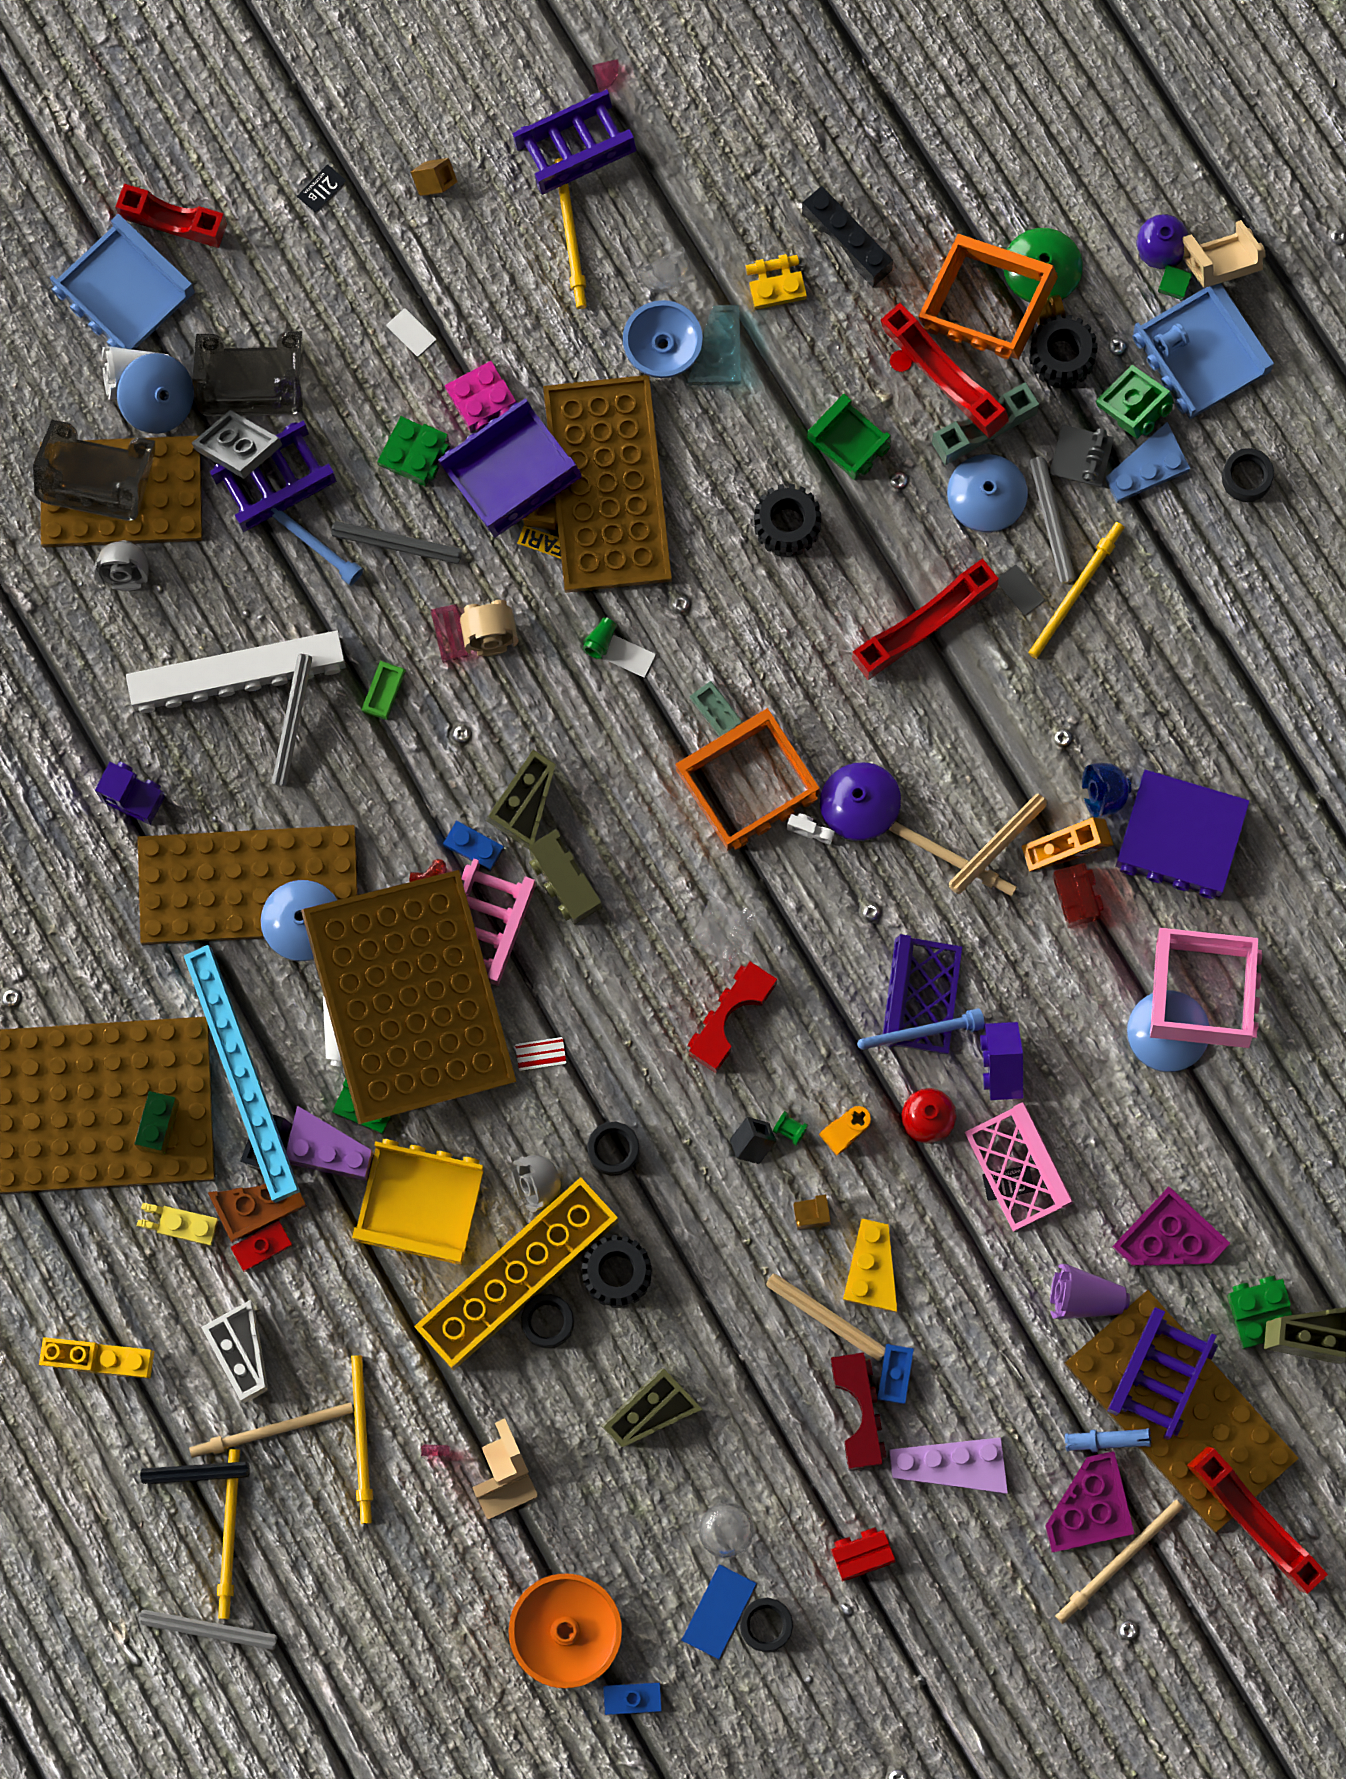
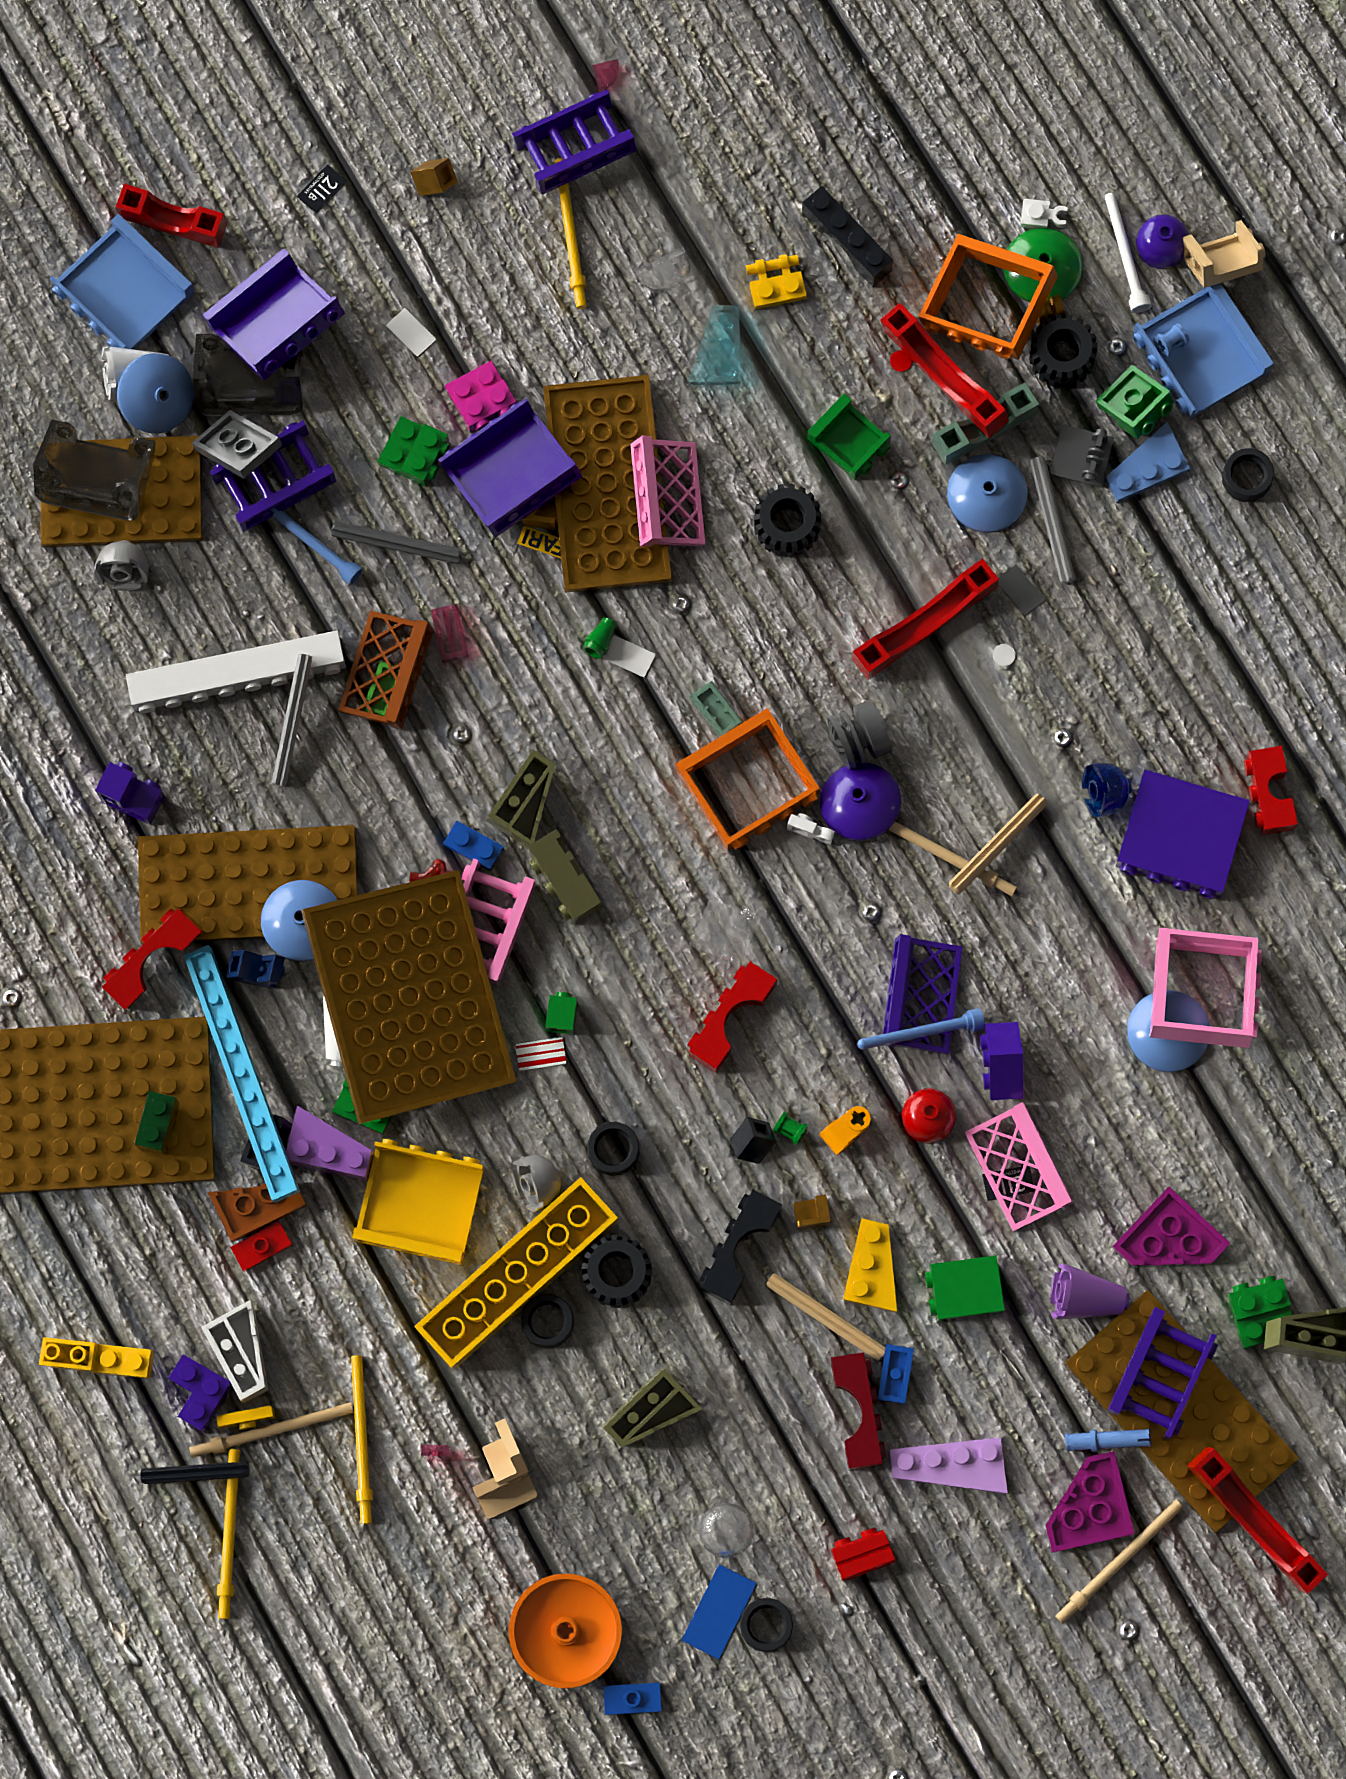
(128, 982): none -> red arch
(181, 1224): light yellow hinge -> none
(206, 1389): none -> dark purple brick
(208, 1629): light grey axle -> none
(246, 1419): none -> yellow plate
(255, 968): none -> dark blue brick
(273, 315): none -> dark purple panel
(408, 669): none -> dark orange fence
(488, 628): tan brick -> none
(561, 1013): none -> green brick
(648, 488): none -> bright pink fence
(660, 323): medium blue dish -> none
(756, 1215): none -> black arch
(859, 734): none -> dark grey wheel
(965, 1288): none -> green panel
(1003, 654): none -> white sticker
(1037, 214): none -> white plate
(1068, 844): light orange slope -> none
(1077, 894): clear red brick -> none
(1104, 548): yellow bar -> none
(1139, 300): none -> white piece
(1174, 282): green tile -> none
(1273, 814): none -> red arch

